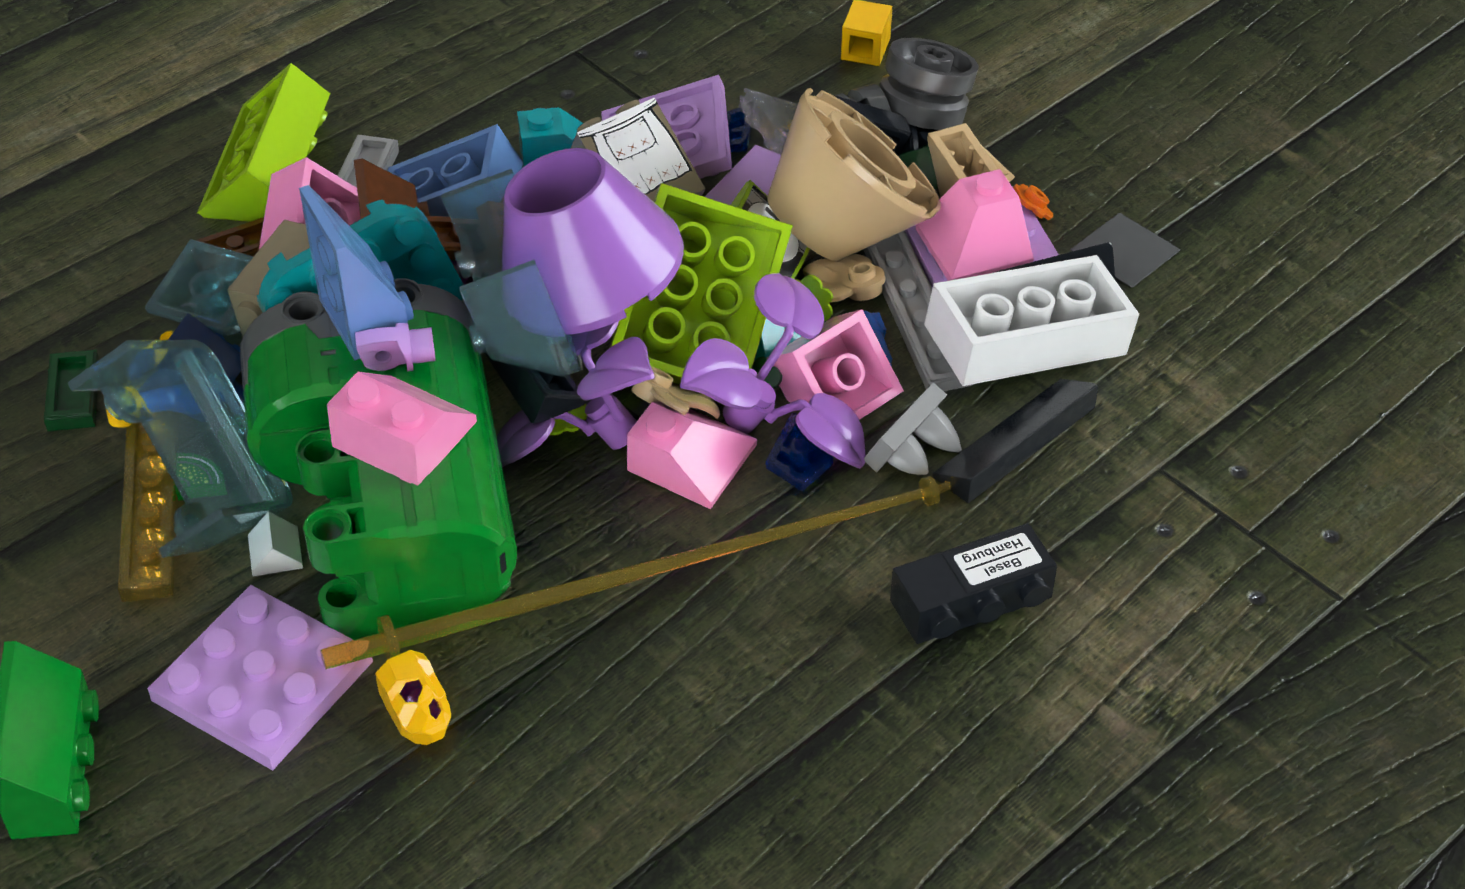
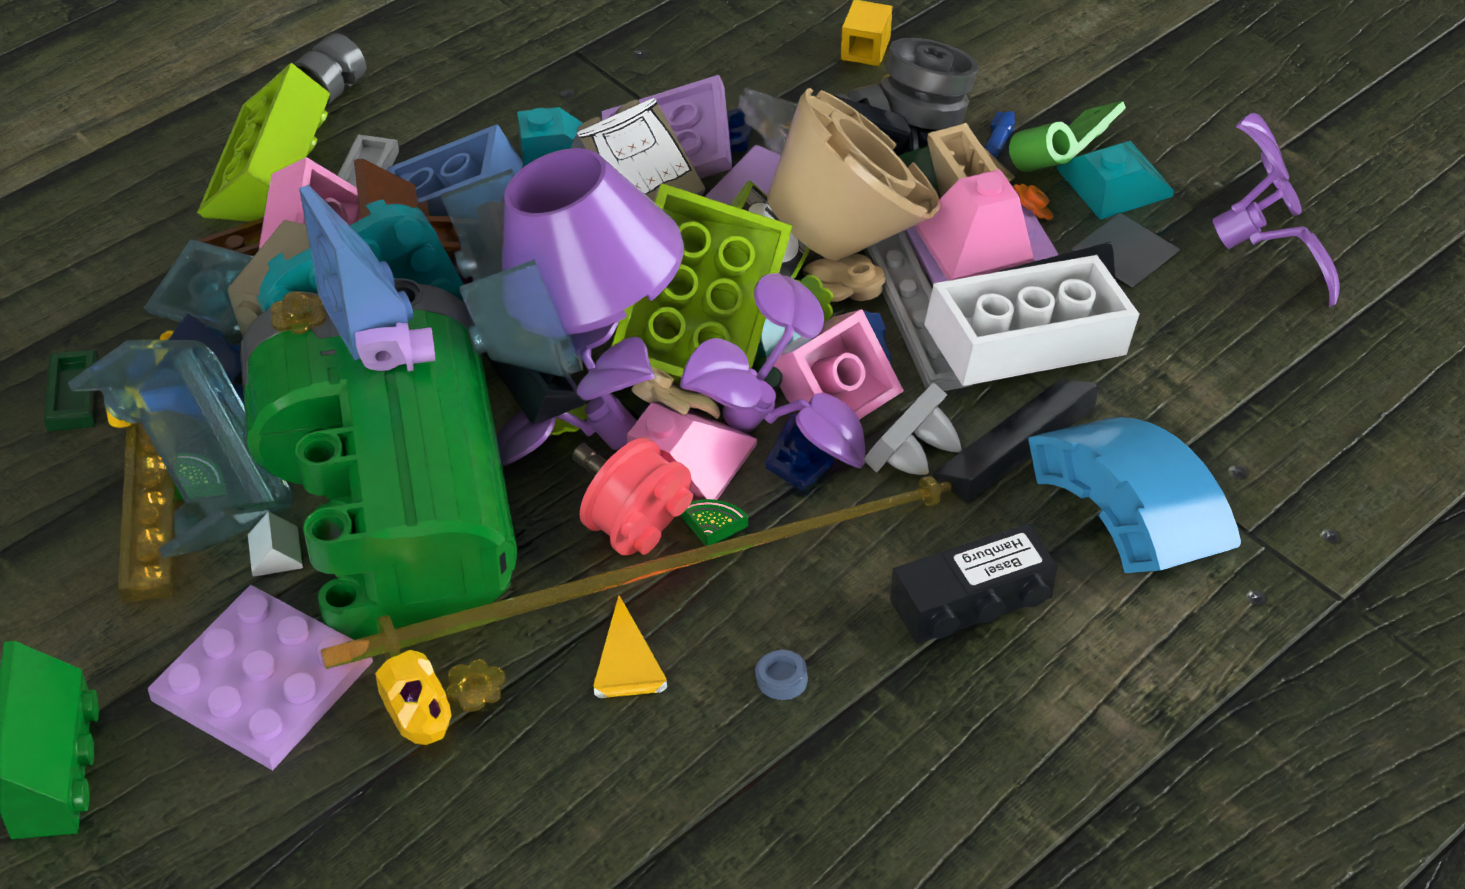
(297, 313): none -> clear yellow plant
(333, 64): none -> dark grey wheel
(395, 425): bright pink slope -> none
(475, 684): none -> clear yellow plant
(626, 660): none -> yellow sticker
(633, 494): none -> coral wheel
(714, 519): none -> green tile
(781, 674): none -> sand blue tile
(1001, 130): none -> blue piece
(1058, 143): none -> bright green door
(1115, 180): none -> teal slope
(1149, 486): none -> dark azure panel
(1246, 218): none -> medium lavender plant

